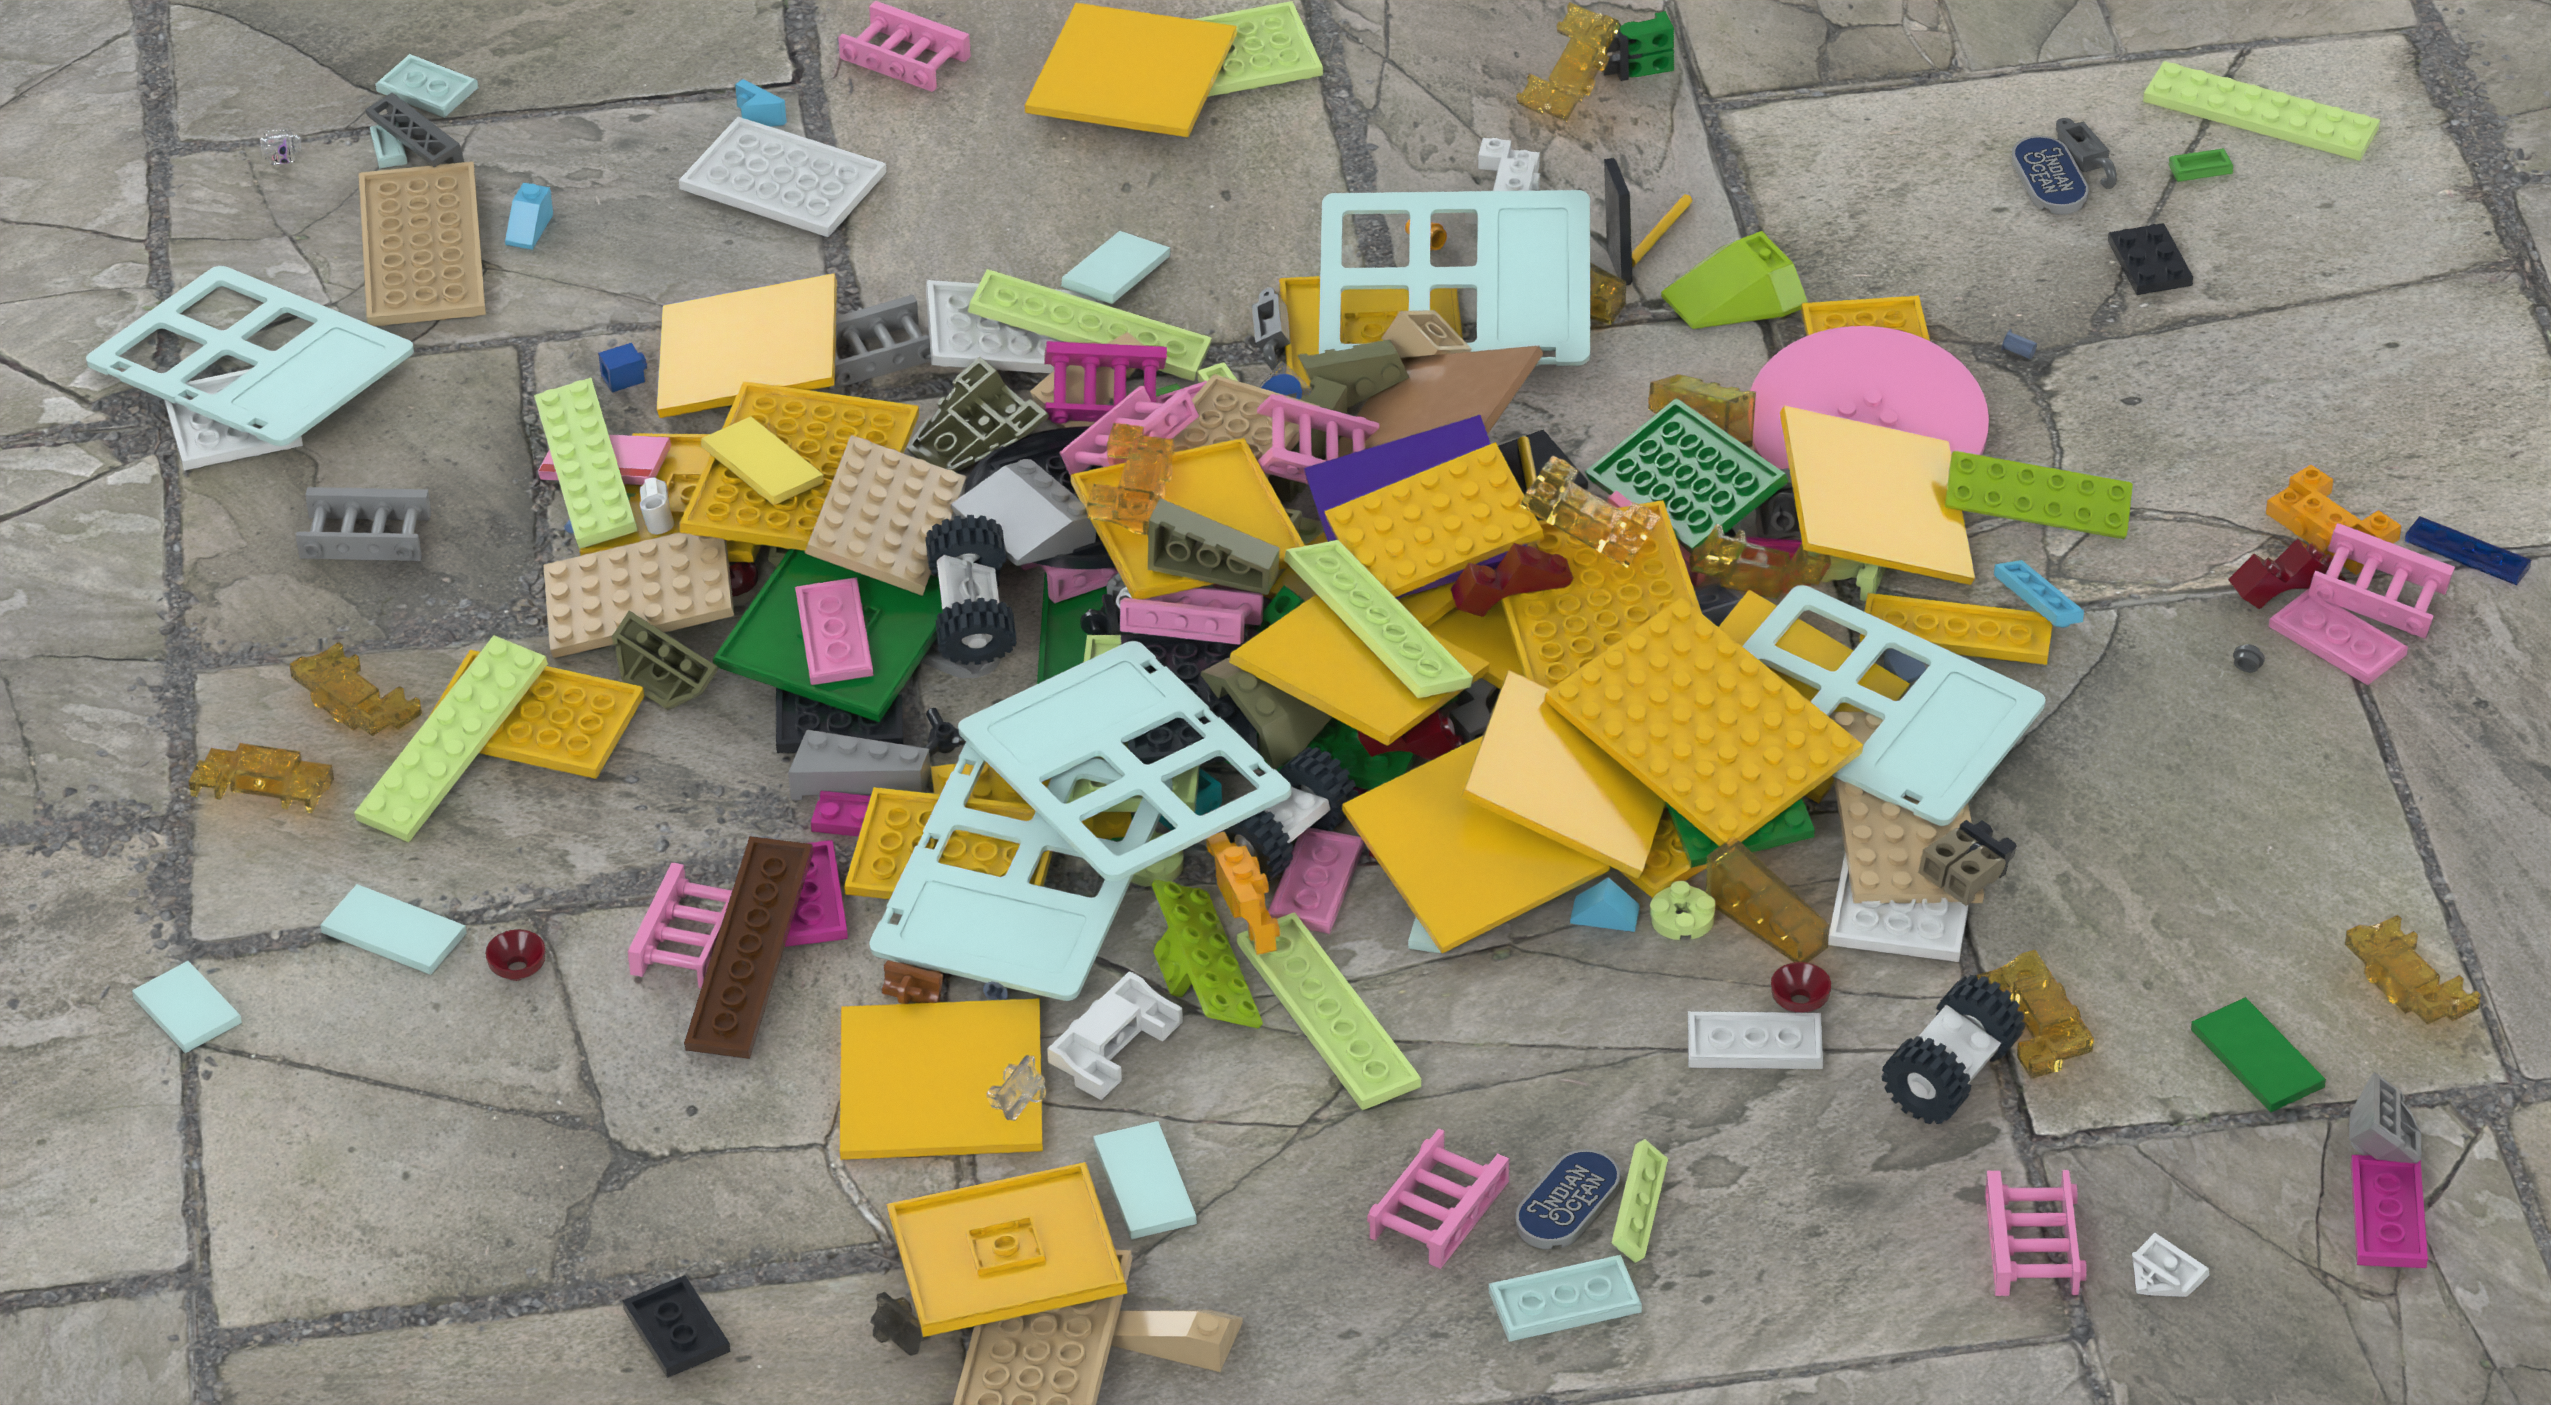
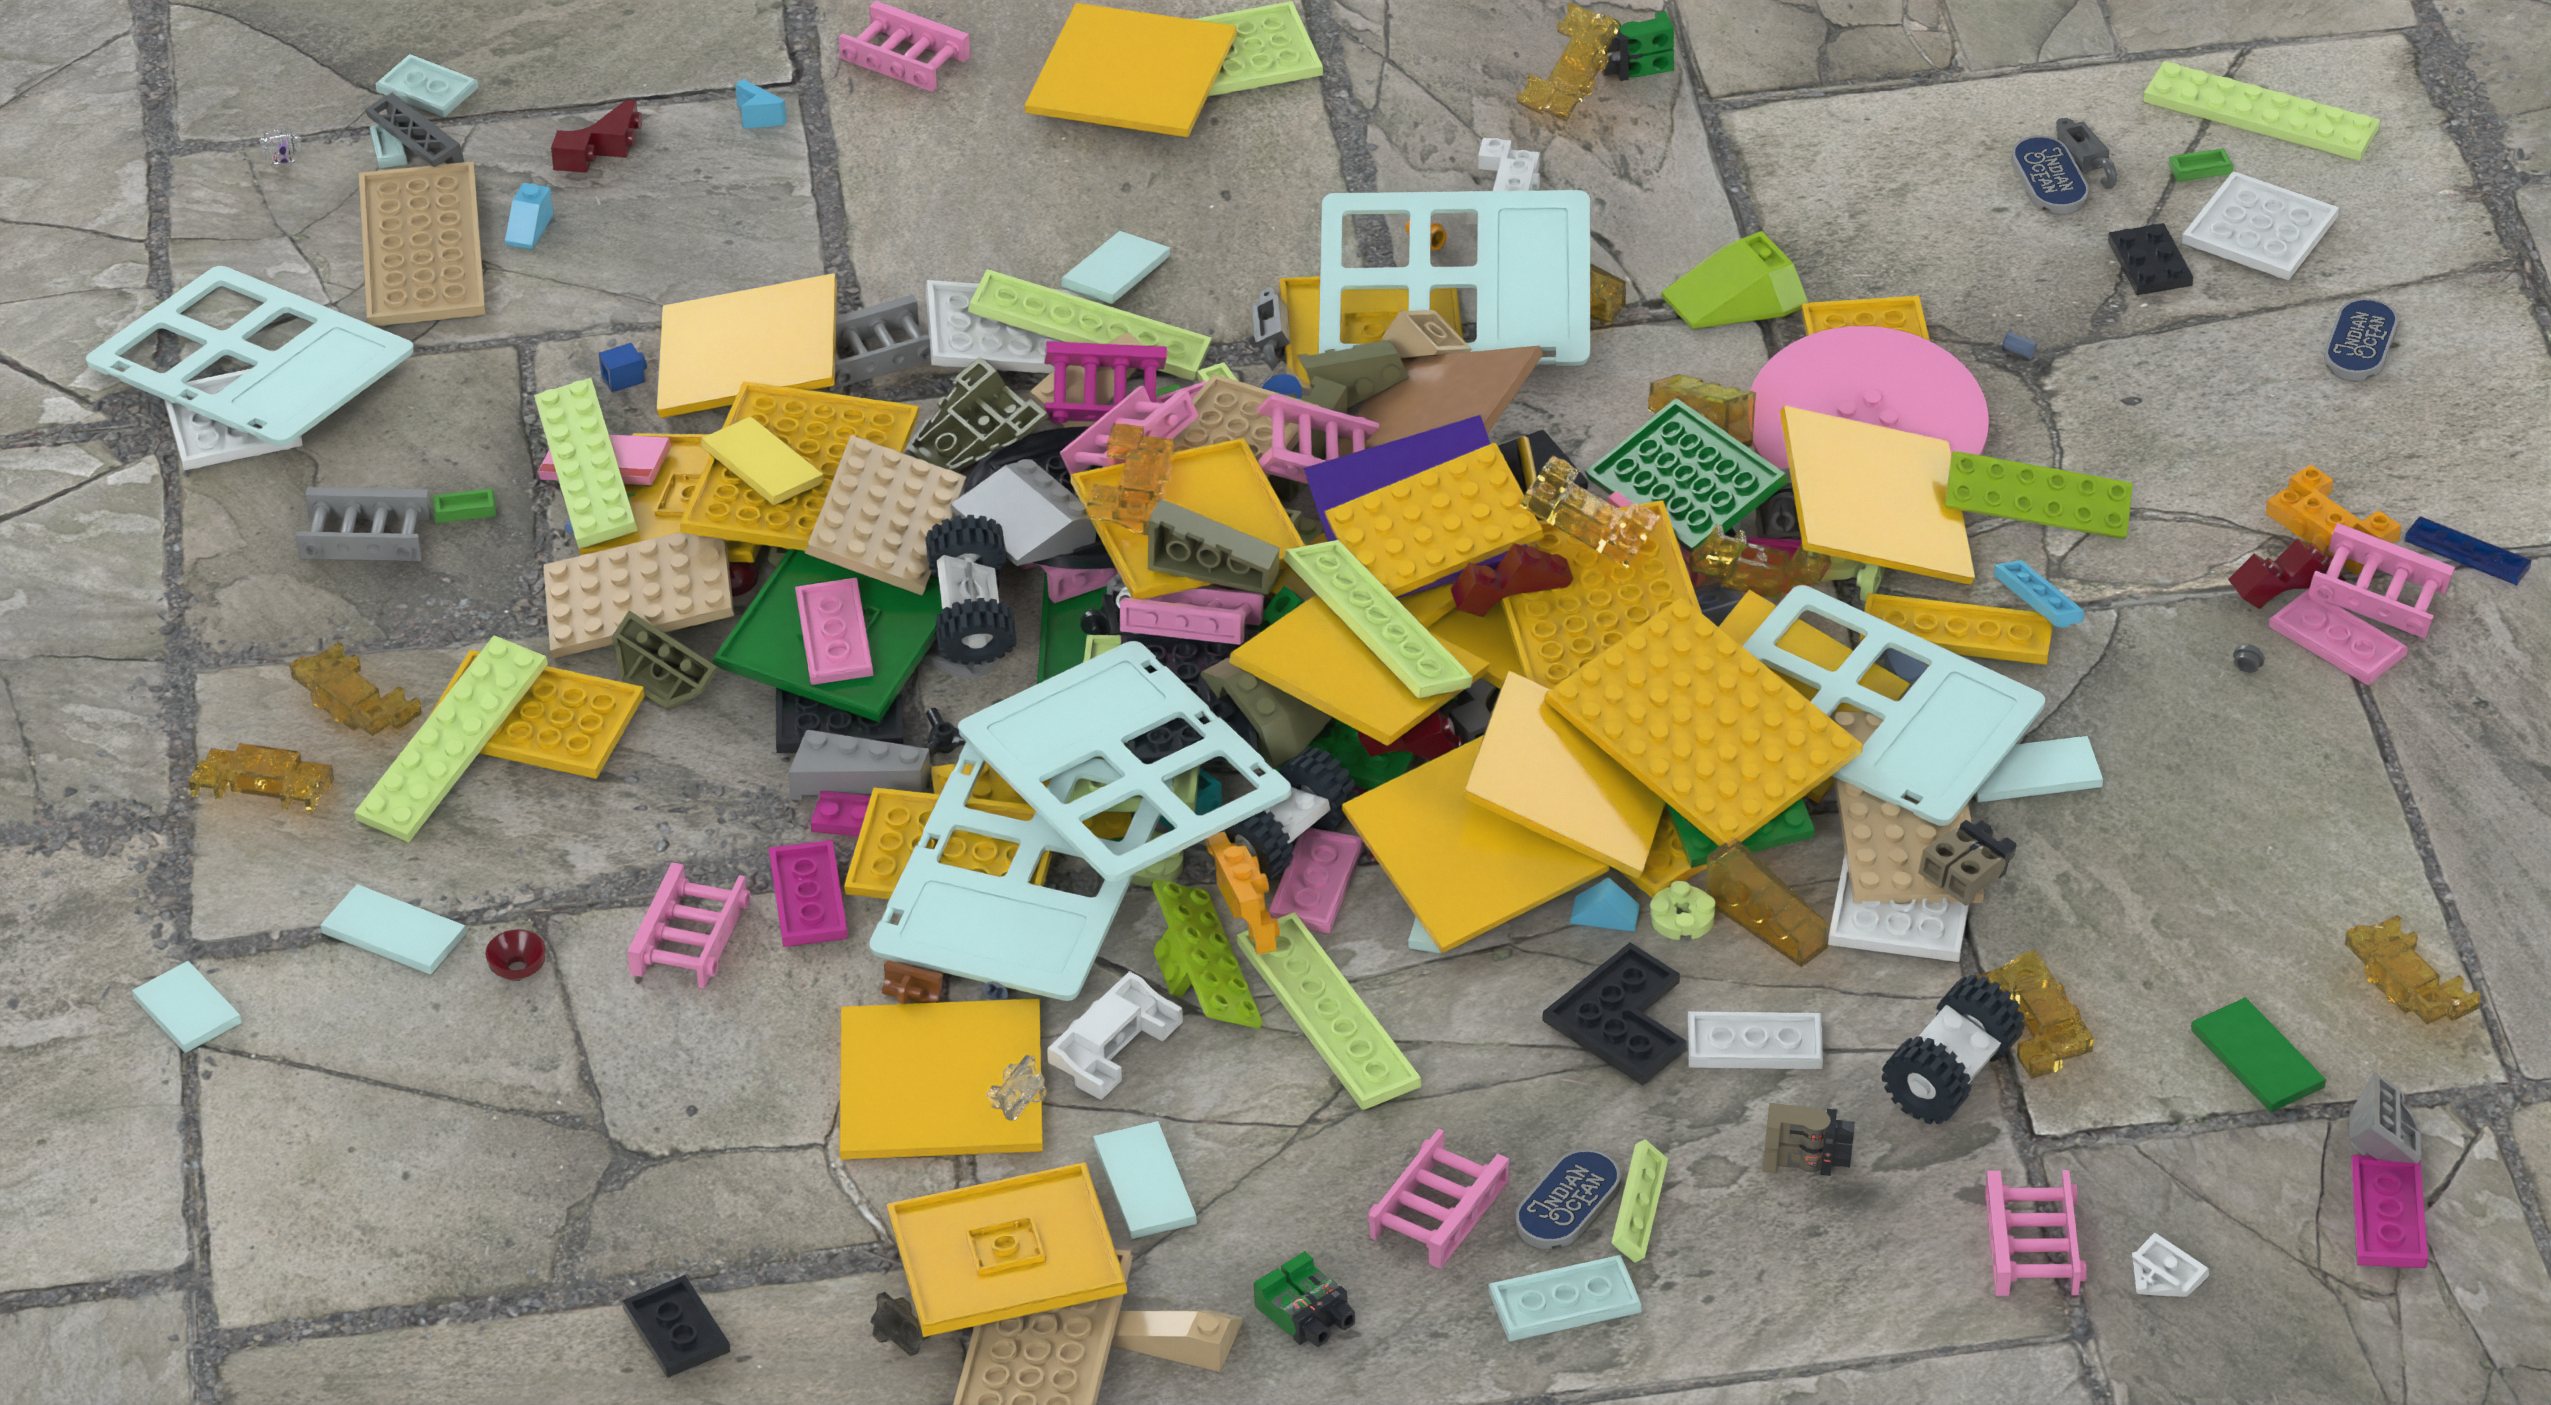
(464, 505): none -> bright green tile
(607, 137): none -> dark red arch
(656, 506): white piece -> none
(749, 947): reddish brown plate -> none
(782, 176): white plate -> none
(1303, 1301): none -> hips
(1608, 1015): none -> black plate
(1618, 220): black tile -> none
(1662, 226): yellow bar -> none
(1804, 980): dark red piece -> none
(1806, 1139): none -> hips
(2043, 769): none -> light aqua tile
(2260, 225): none -> white plate
(2361, 339): none -> tile

